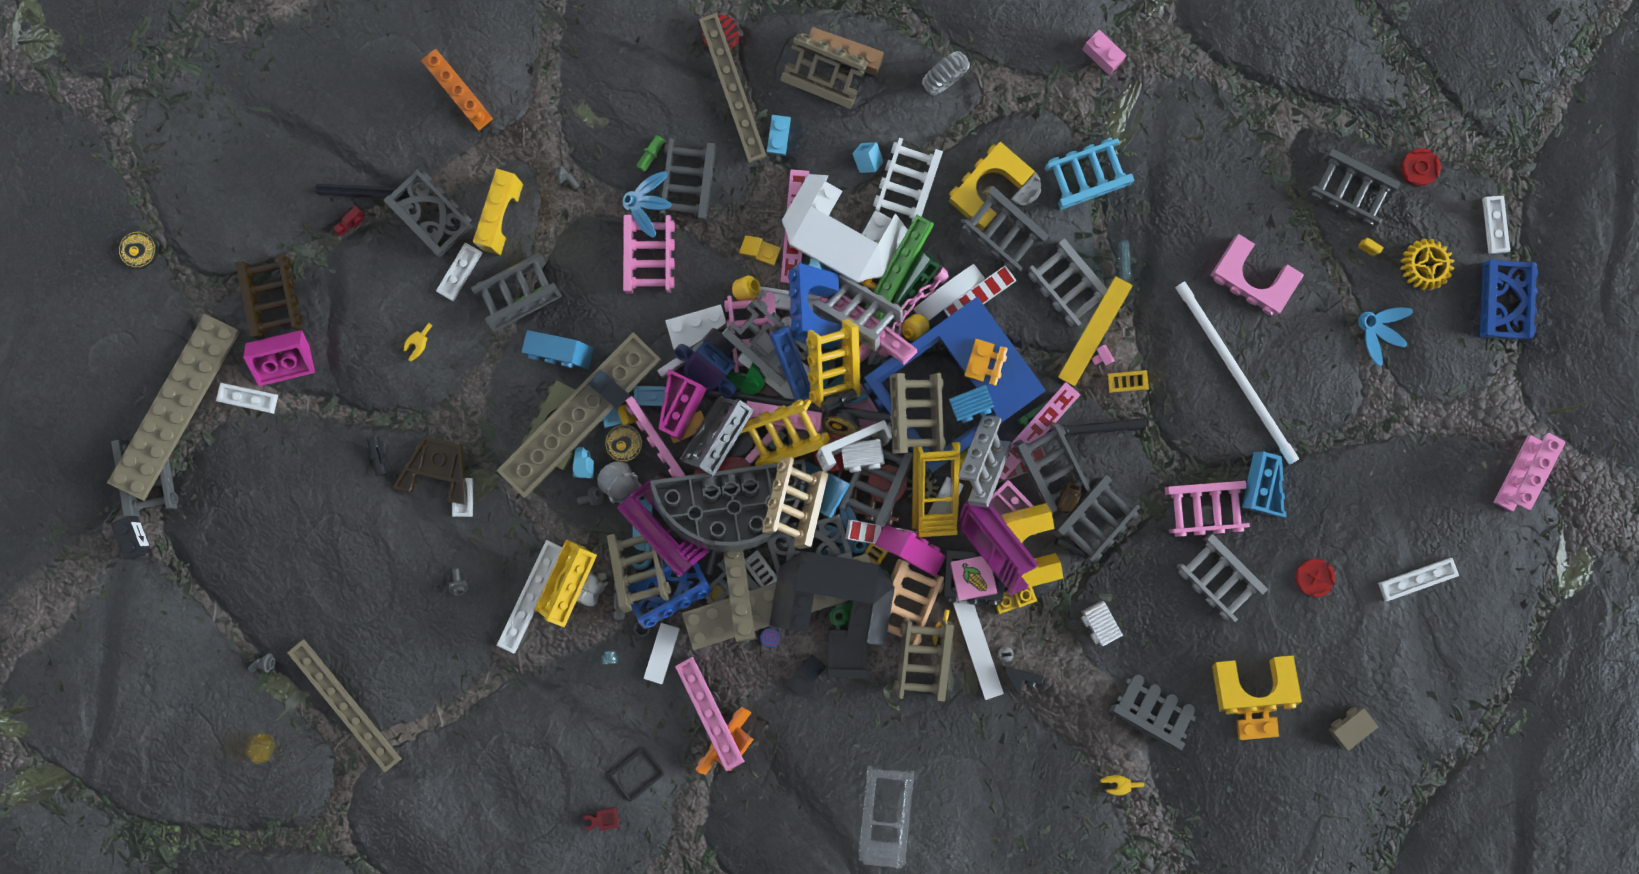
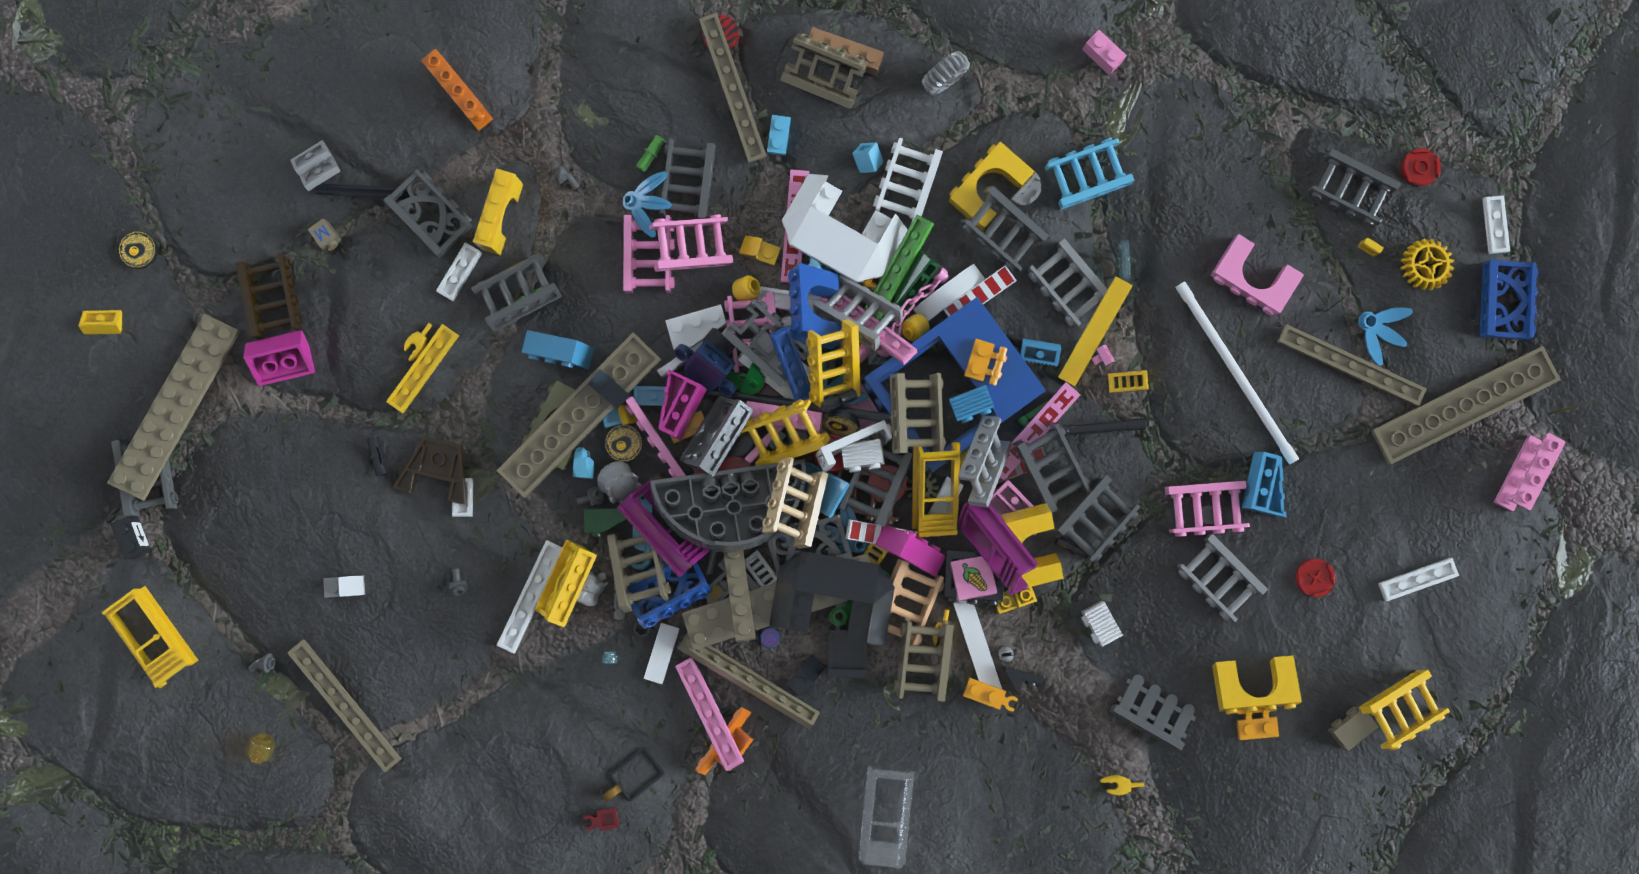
(101, 322): none -> yellow slope
(170, 661): none -> yellow piece
(247, 398): white tile -> none
(315, 165): none -> light grey slope
(325, 235): none -> dark tan brick
(344, 586): none -> slope
(351, 219): dark red plate -> none
(422, 368): none -> yellow plate
(602, 520): none -> dark green slope
(611, 793): none -> pearl gold tile
(683, 261): none -> bright pink fence
(752, 682): none -> dark tan plate
(987, 694): none -> light orange plate
(1040, 352): none -> dark azure brick
(1069, 498): dark brown brick -> none
(1351, 365): none -> dark tan plate
(1389, 698): none -> yellow fence
(1465, 405): none -> dark tan plate

